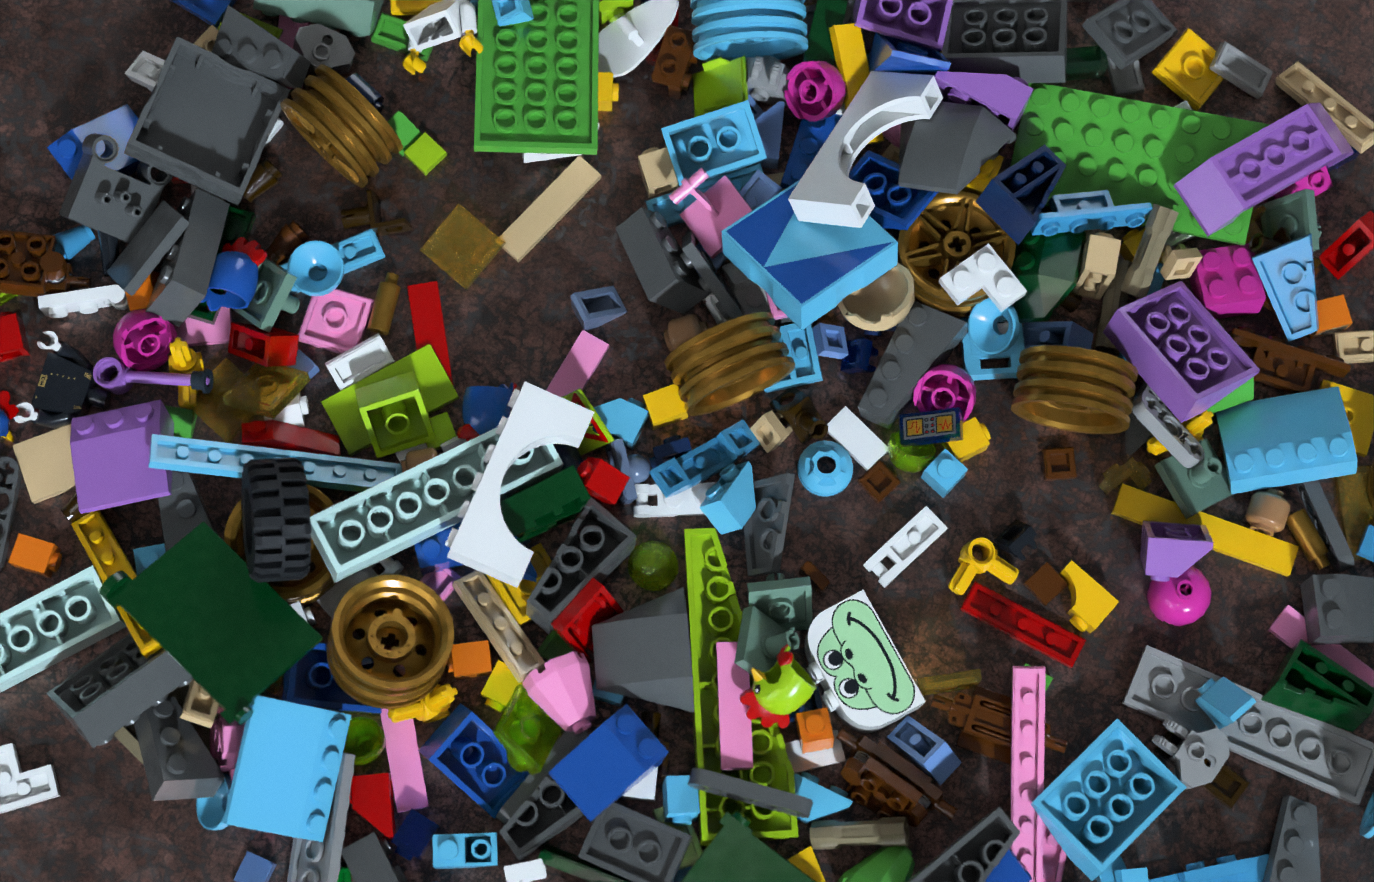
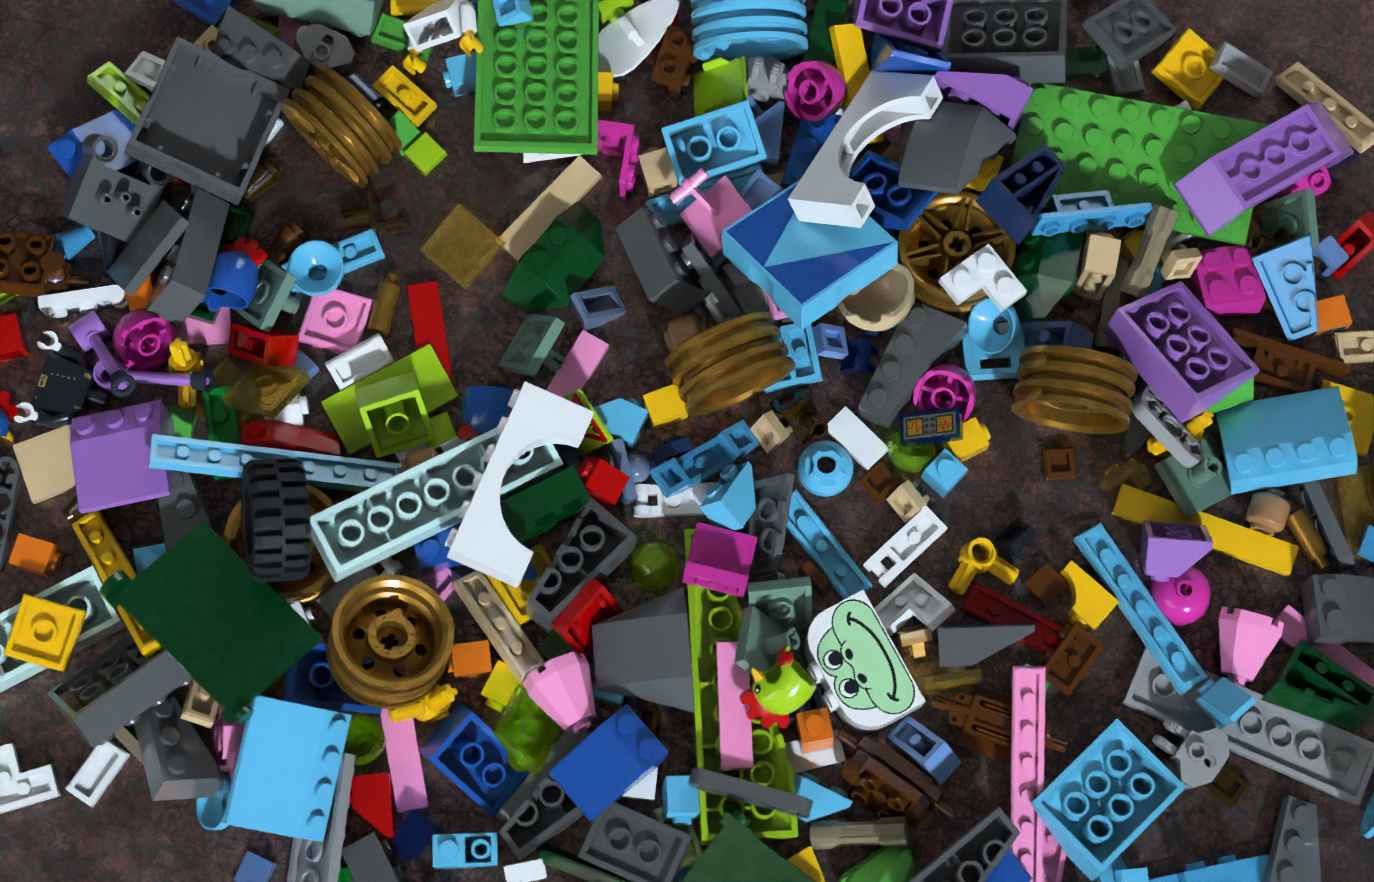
(45, 633): none -> yellow plate
(89, 334): none -> medium lavender piece
(97, 772): none -> white tile
(119, 90): none -> lime tile
(221, 420): none -> green tile
(404, 96): none -> yellow plate
(461, 73): none -> medium azure brick
(533, 346): none -> sand green tile
(557, 262): none -> dark green wedge
(619, 139): none -> dark pink bracket
(720, 559): none -> dark pink bracket
(824, 549): none -> medium azure tile
(907, 500): none -> tan tile
(912, 599): none -> white plate
(914, 638): none -> tan tile
(970, 644): none -> dark grey slope
(1070, 658): none -> reddish brown bracket
(1140, 608): none -> medium azure tile
(1245, 643): none -> bright pink cone
(1331, 257): none -> medium blue slope

